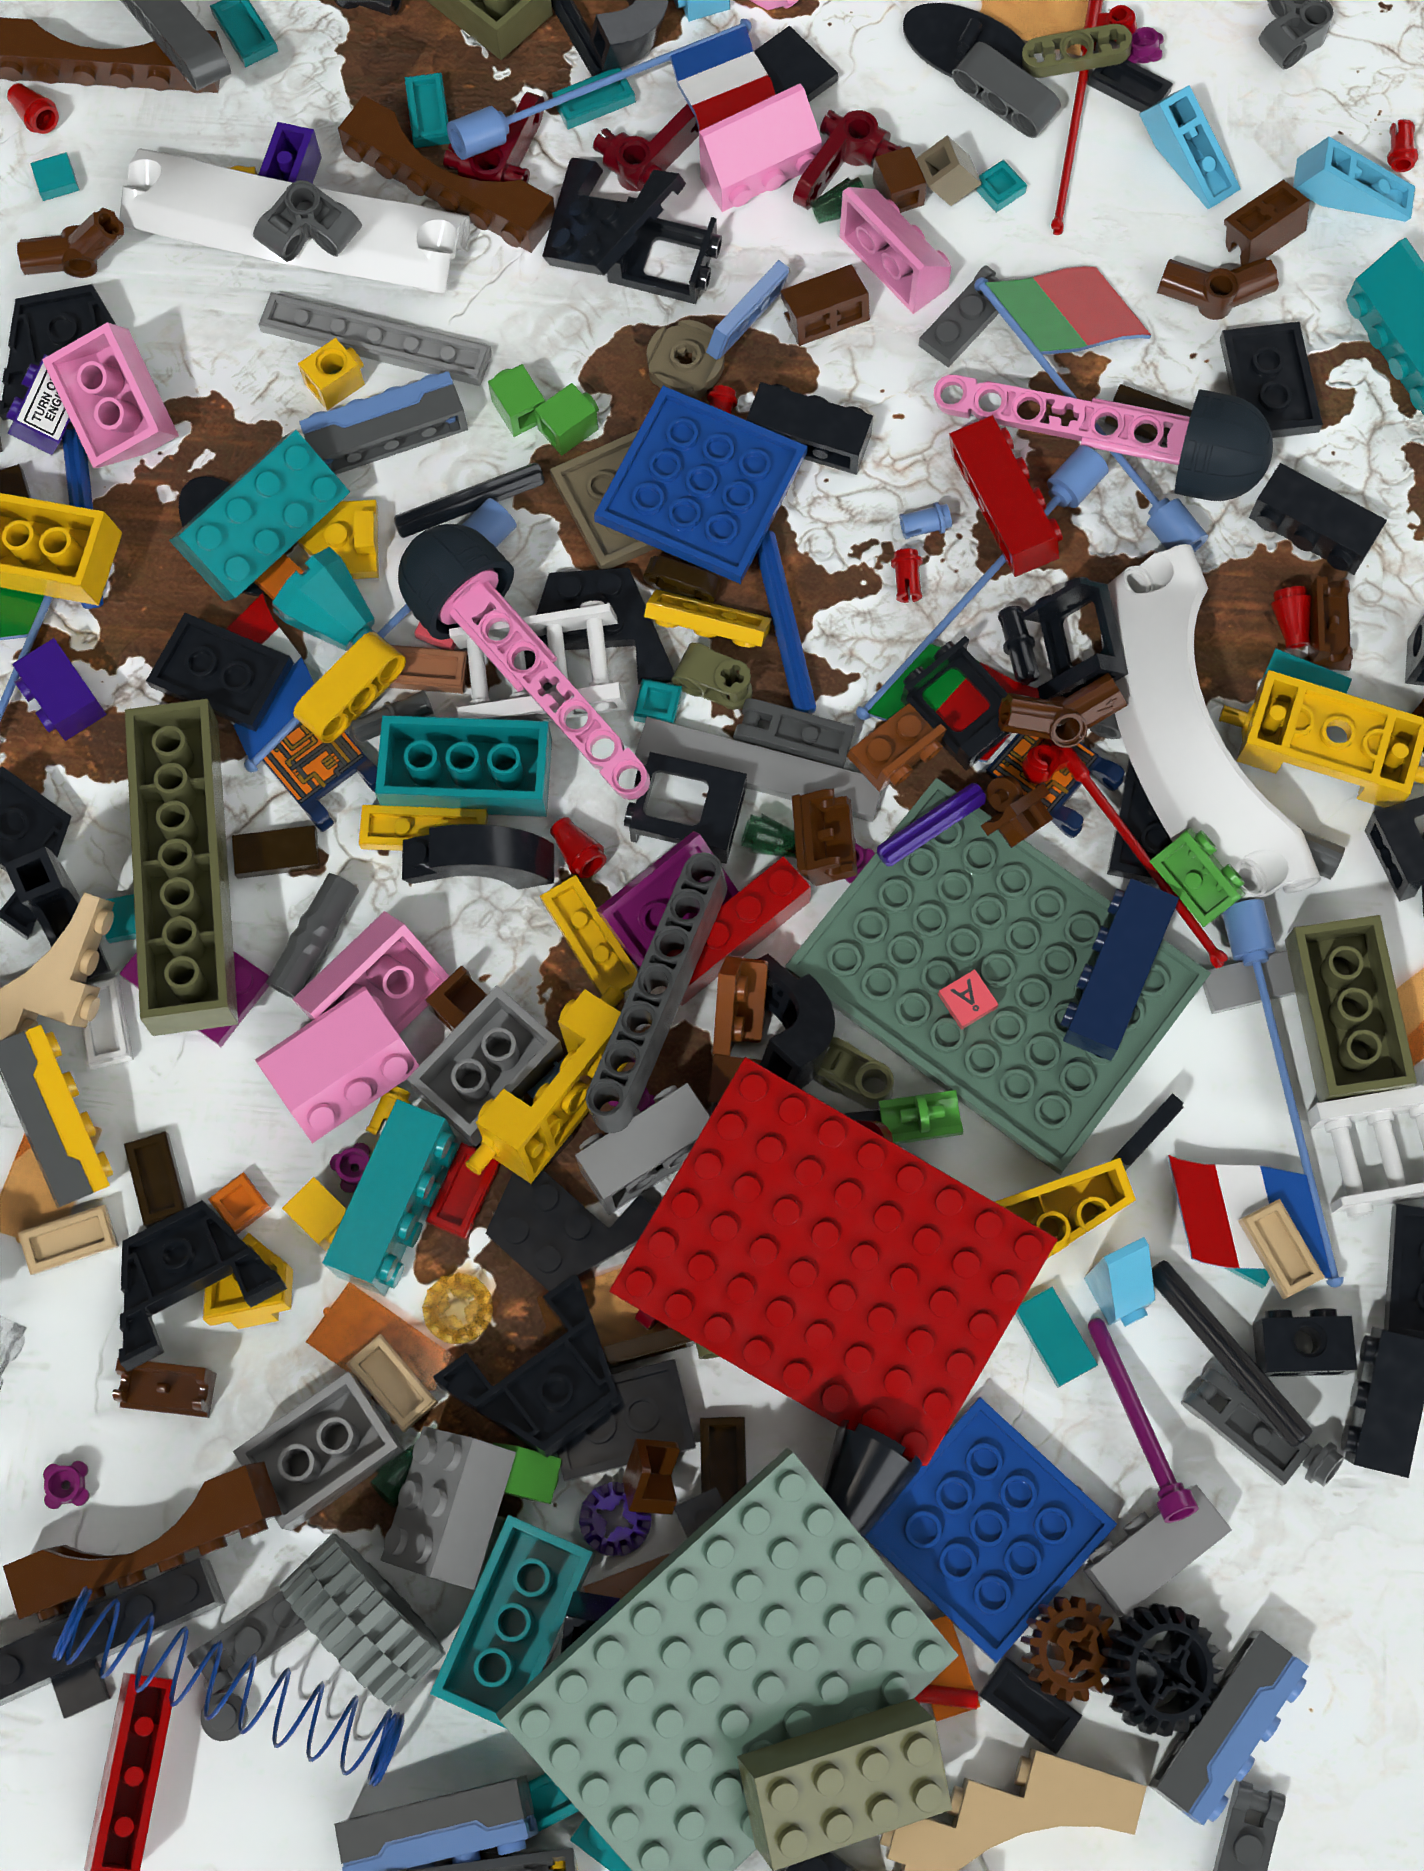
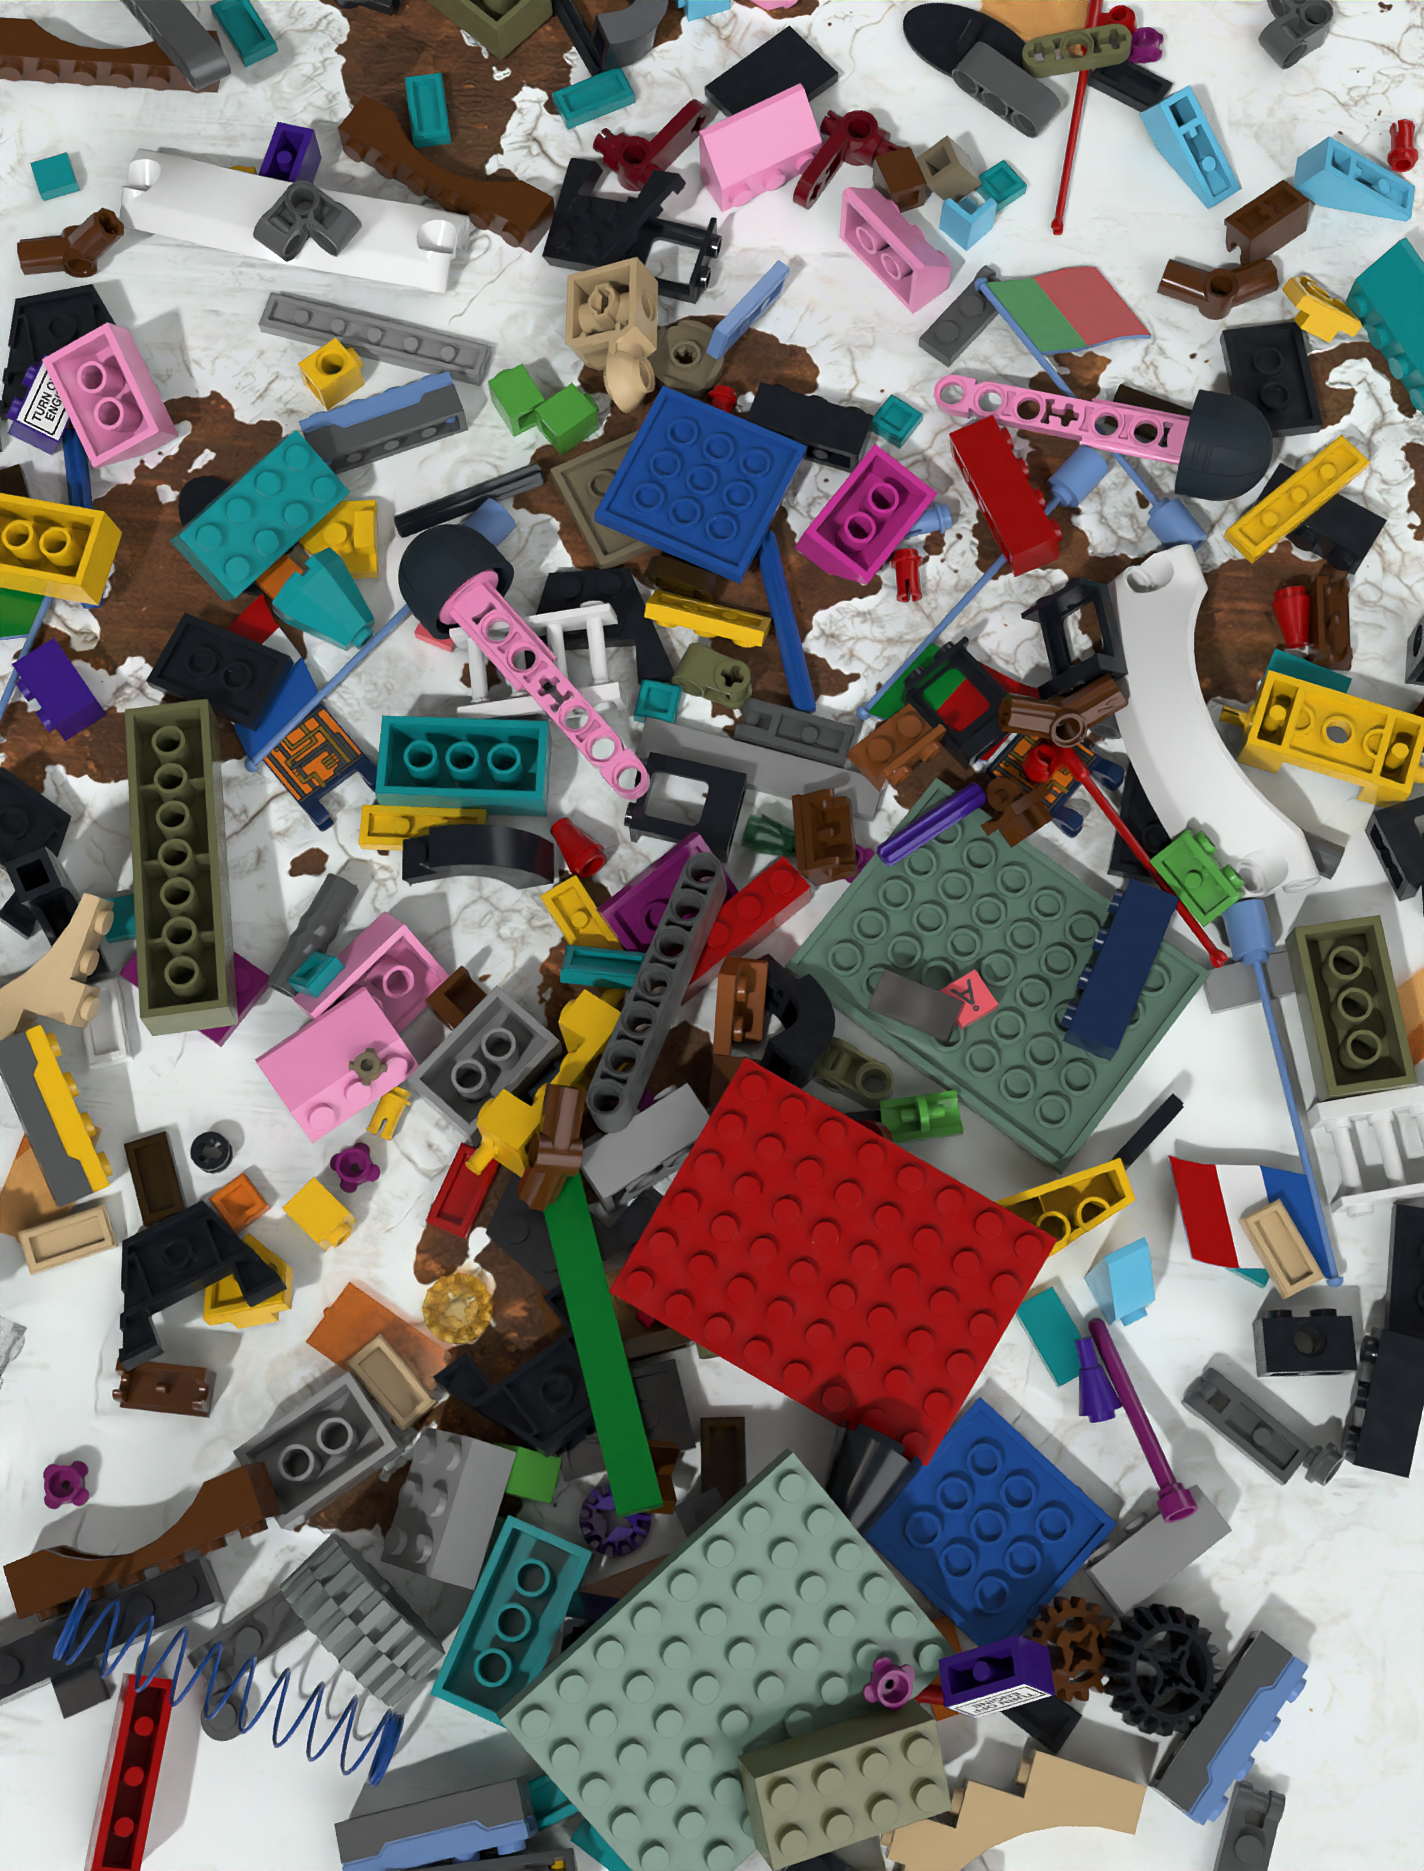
(33, 109): red cone -> none
(214, 1165): none -> black bush
(275, 852): dark brown tile -> none
(315, 974): none -> teal tile
(349, 687): yellow beam -> none
(368, 1066): none -> dark tan piece
(370, 725): dark grey axle -> none
(391, 1198): teal brick -> none
(392, 1476): clear green cone -> none
(432, 669): nougat tile -> none
(505, 158): dark red piece -> none
(555, 1147): none -> reddish brown piece
(600, 967): none -> teal tile
(601, 1353): none -> green tile
(615, 327): none -> tan brick
(713, 74): flag -> none
(826, 304): reddish brown hinge -> none
(829, 205): clear green cone -> none
(866, 518): none -> dark pink slope
(896, 421): none -> teal tile
(898, 1692): none -> magenta plate
(916, 1005): none -> black tile
(967, 221): none -> medium azure panel
(996, 1677): none -> dark purple brick
(1019, 645): black axle -> none
(1096, 1392): none -> dark purple cone
(1230, 1354): black axle -> none
(1296, 499): none -> yellow tile
(1318, 310): none -> yellow plate

